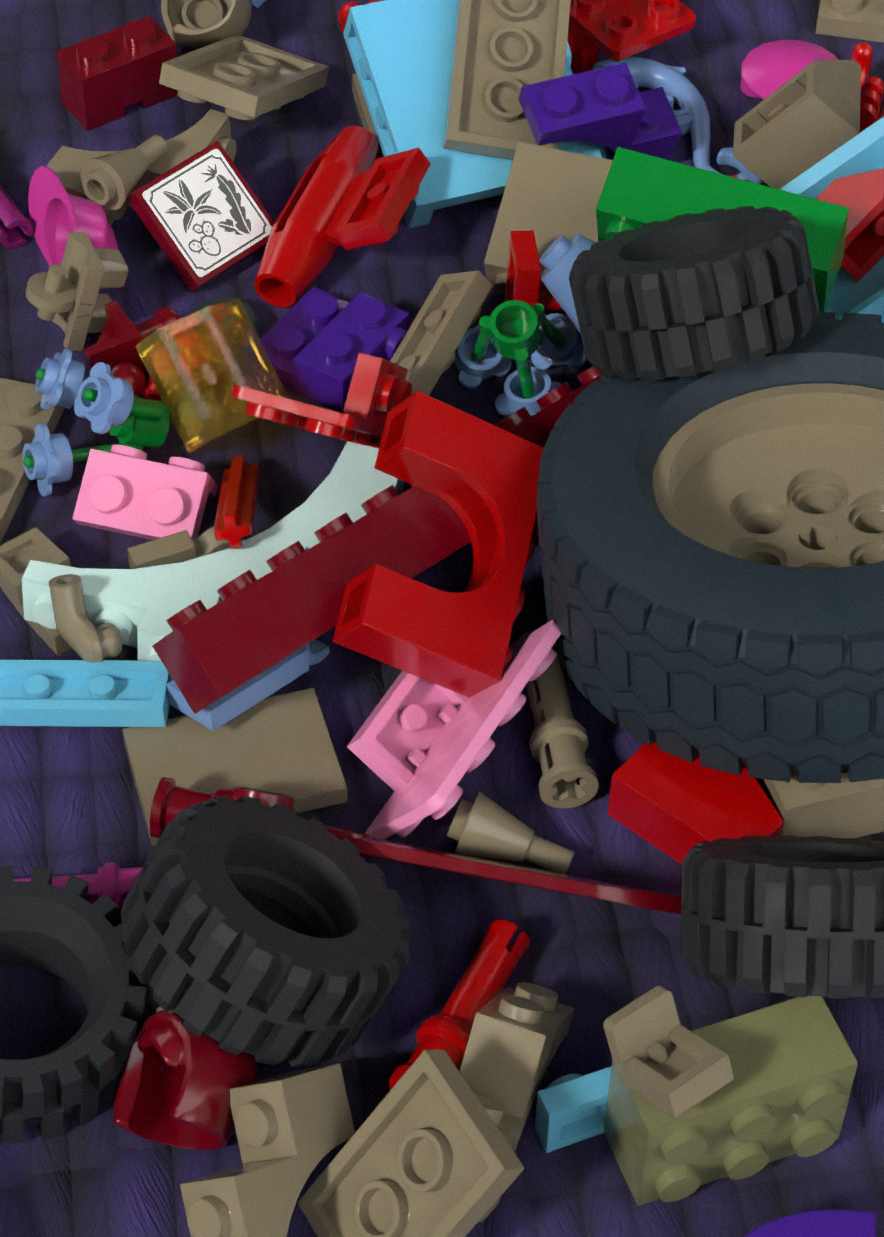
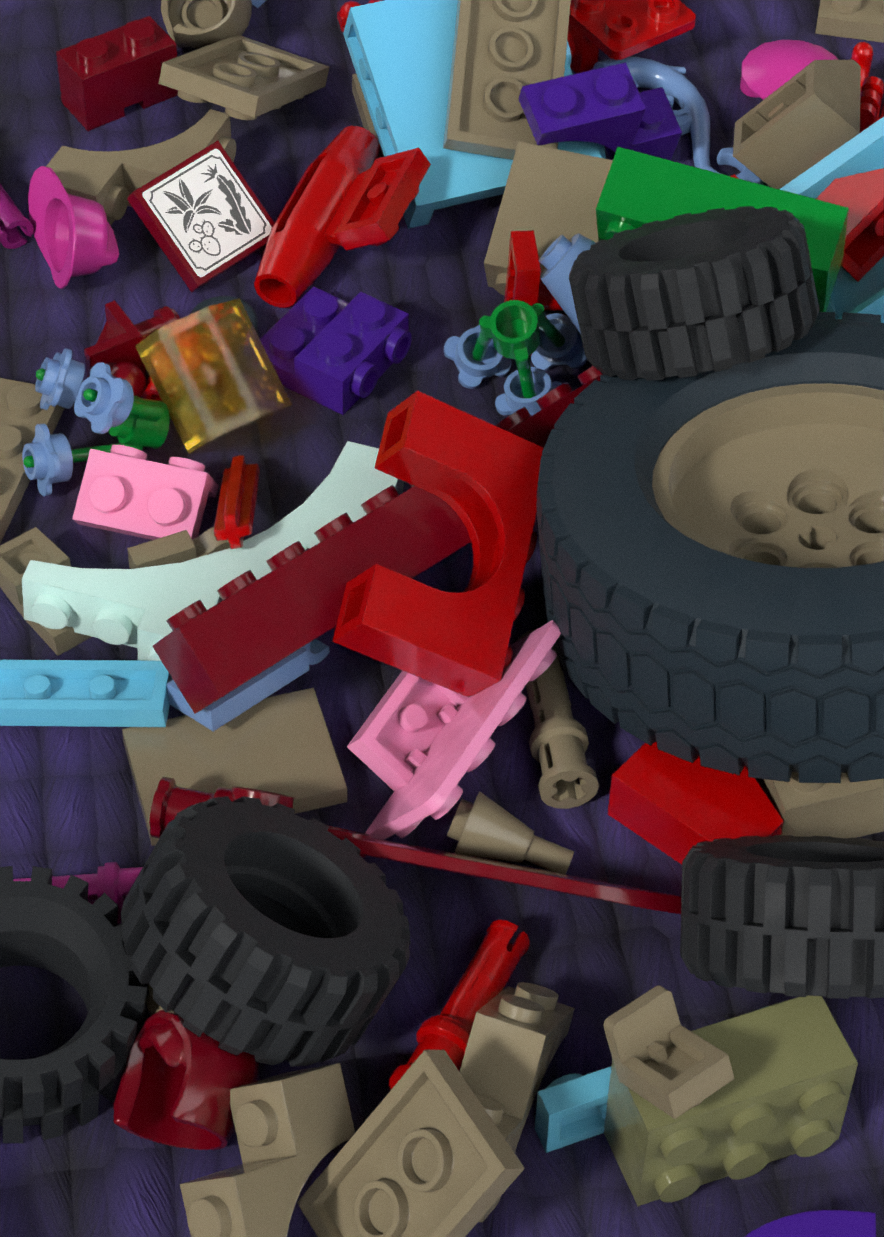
(71, 290): dark tan hips -> none
(75, 627): dark tan arm -> none
(115, 175): dark tan cone -> none
(373, 392): red bracket -> none
(440, 326): dark tan plate -> none

